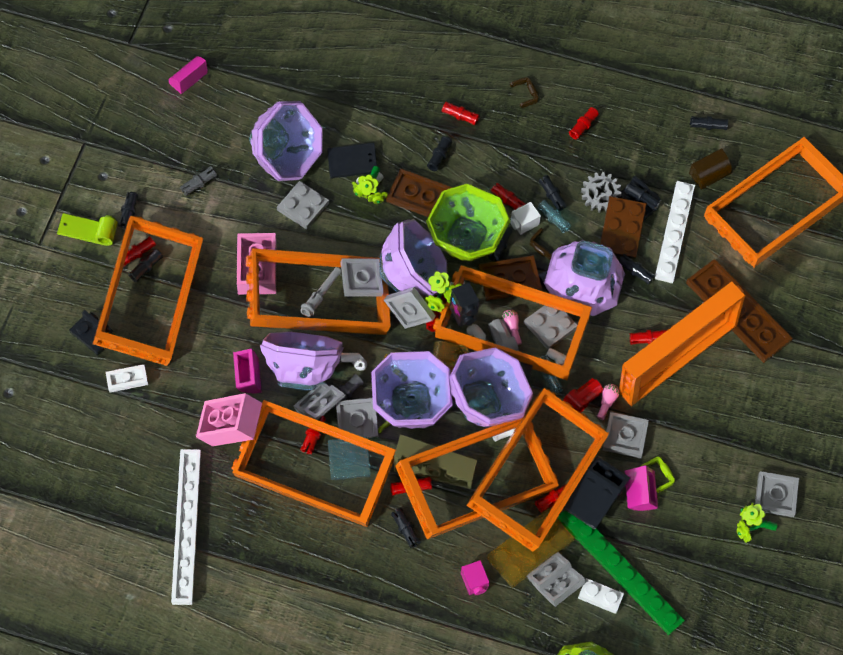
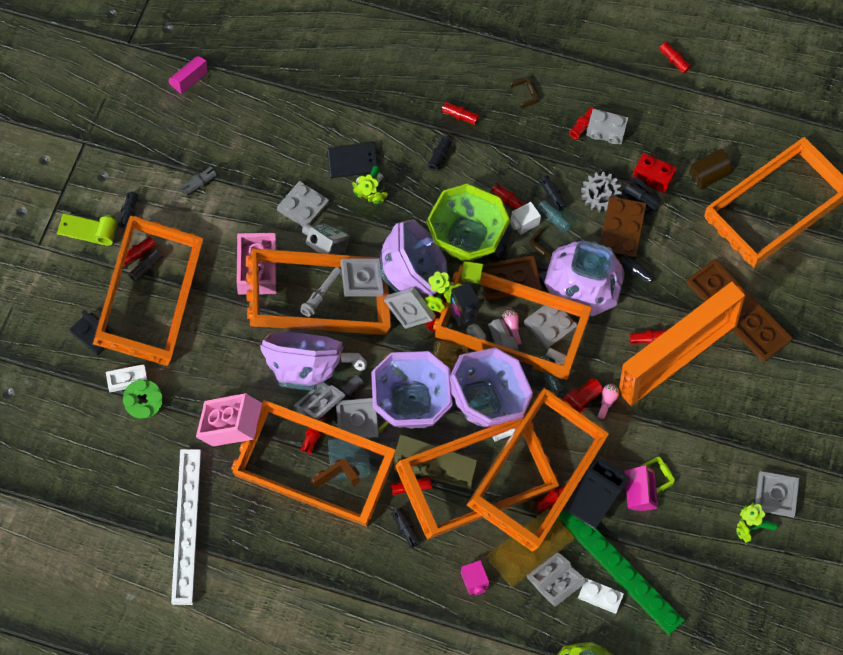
(142, 410): none -> bright green plate
(247, 371): dark pink brick -> none
(286, 140): clear light blue rock -> none
(326, 238): none -> light grey torso
(336, 468): none -> reddish brown bracket
(415, 192): reddish brown plate -> none
(471, 272): none -> lime tile
(607, 126): none -> light grey bracket
(625, 435): light grey plate -> none
(654, 172): none -> red brick
(674, 232): white plate -> none
(675, 57): none -> red pin
(708, 123): black pin -> none

